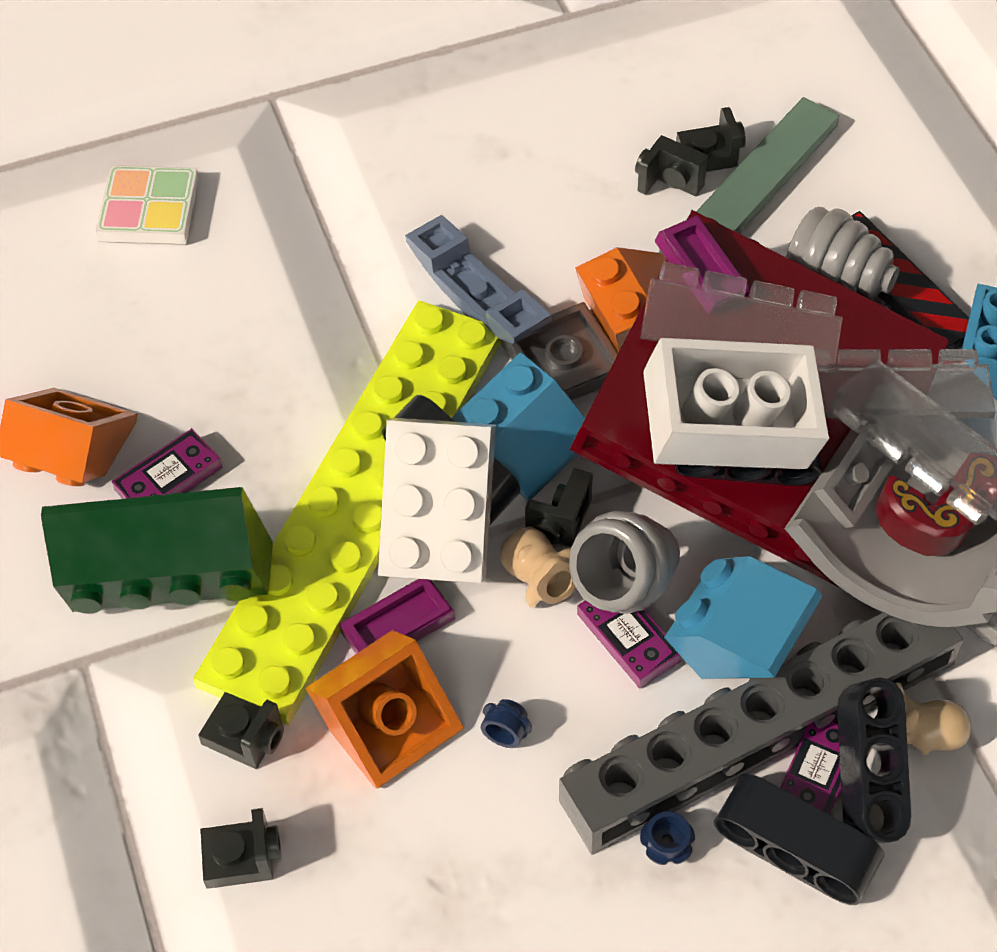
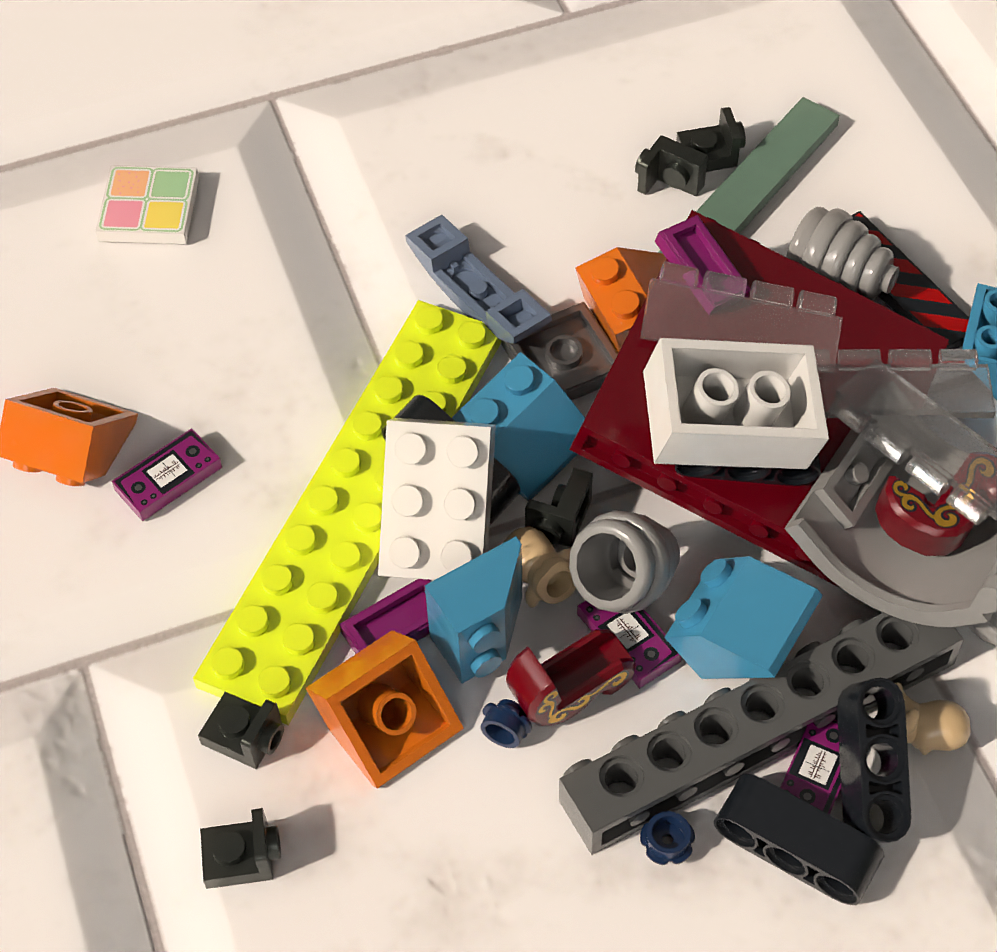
(157, 550): dark green slope -> none
(477, 610): none -> dark azure slope
(570, 678): none -> dark red animal

